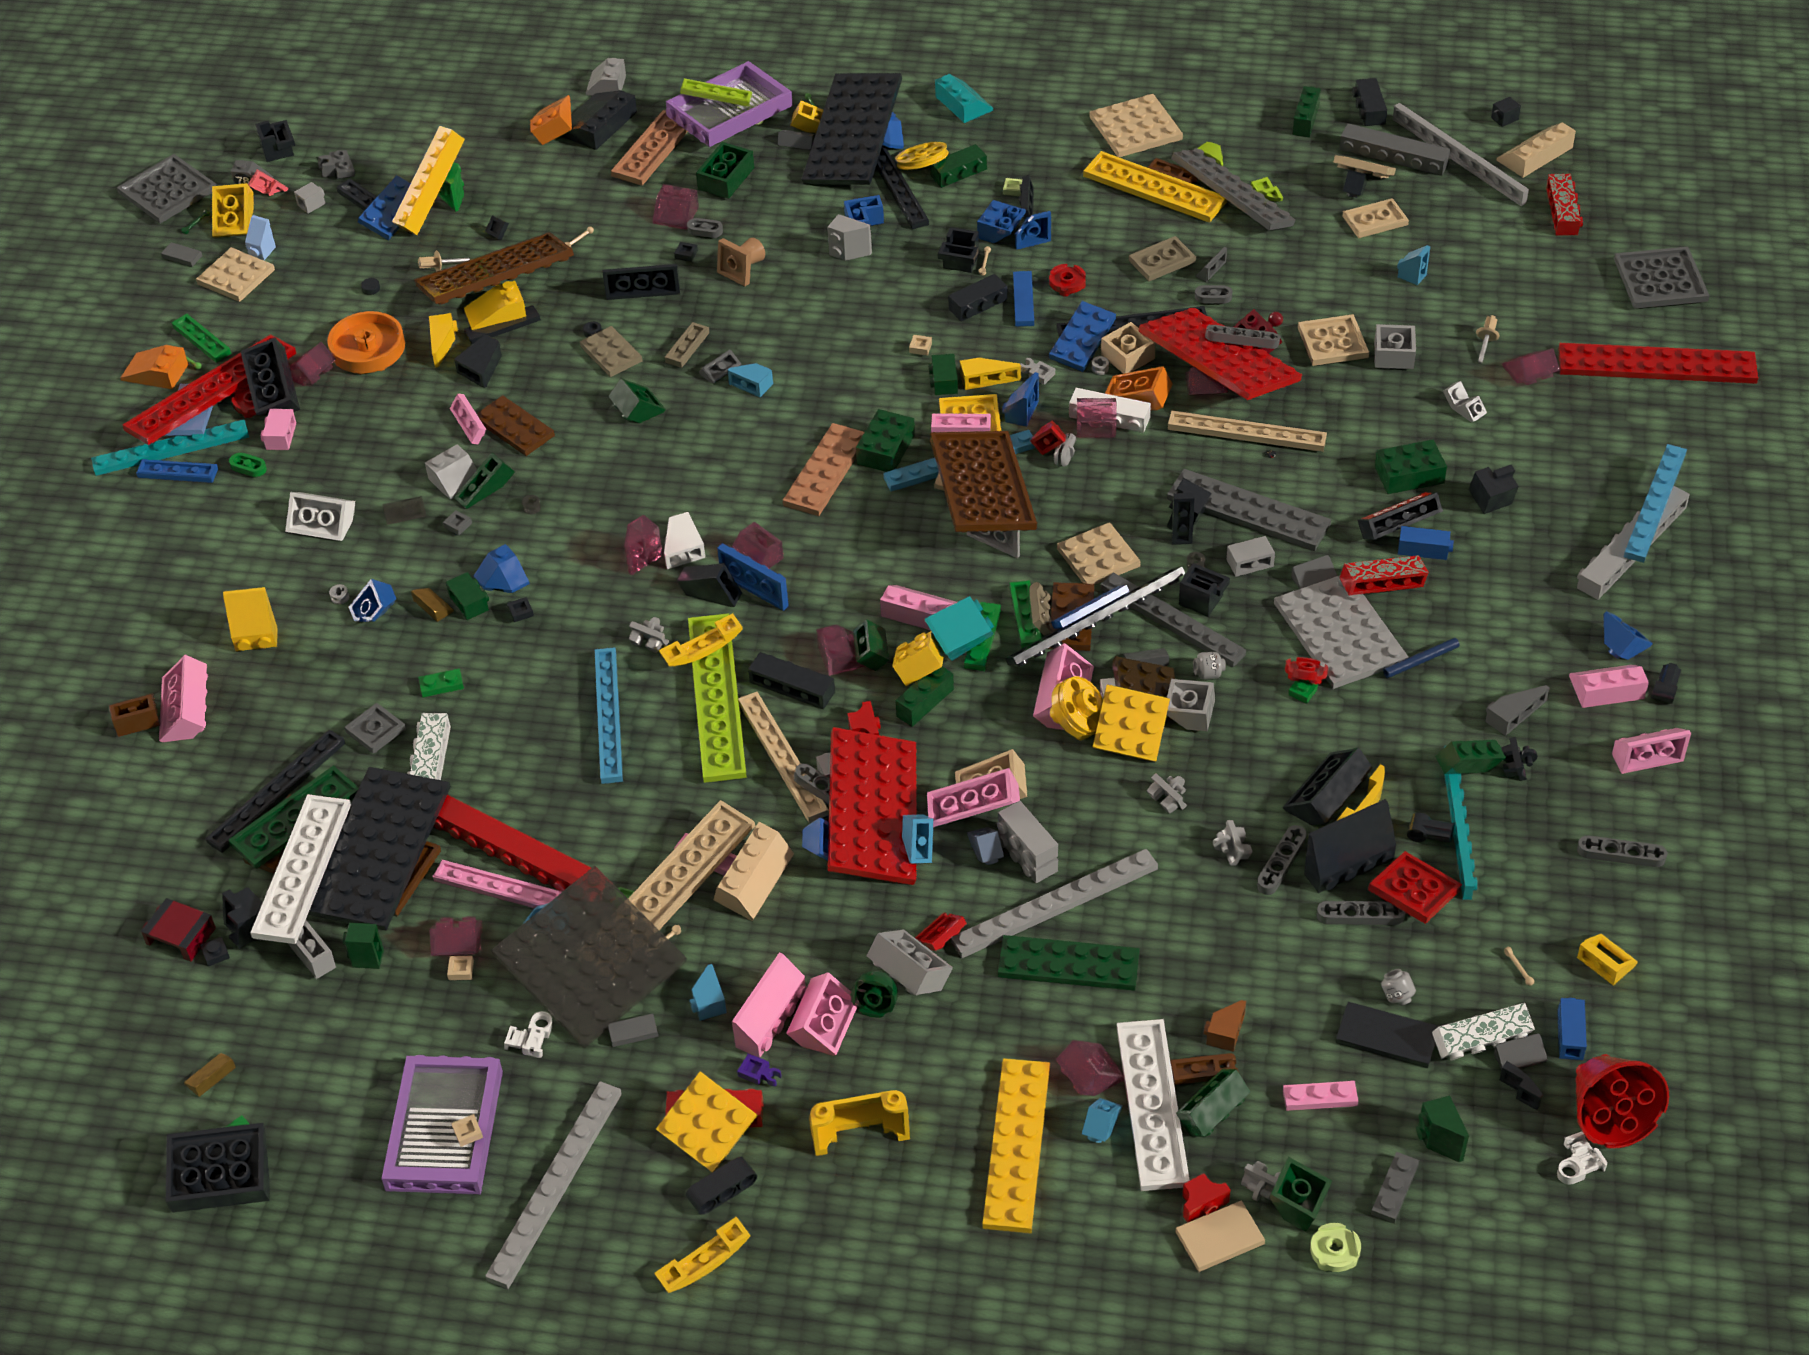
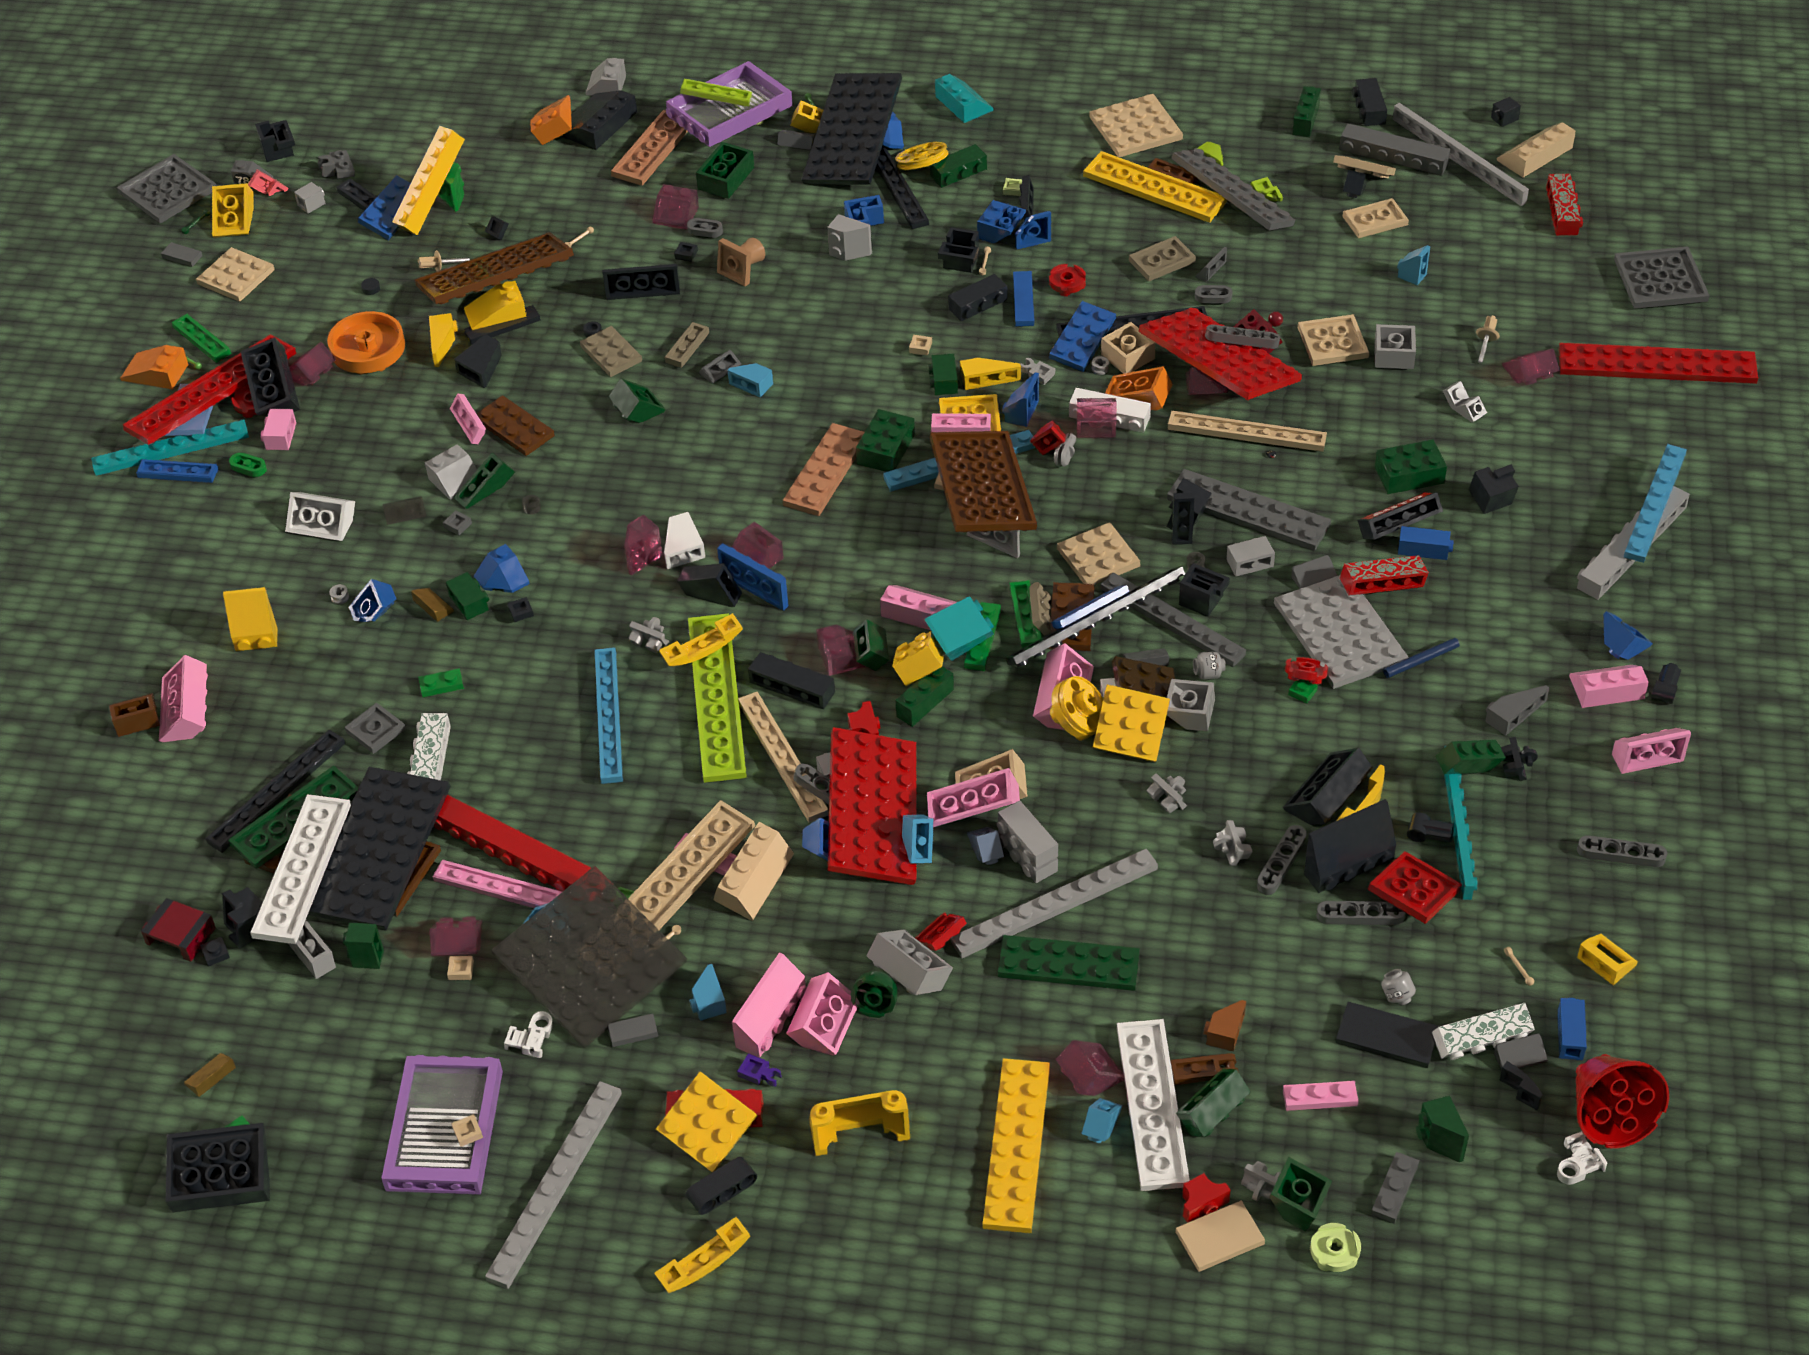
(259, 238): light blue slope -> none

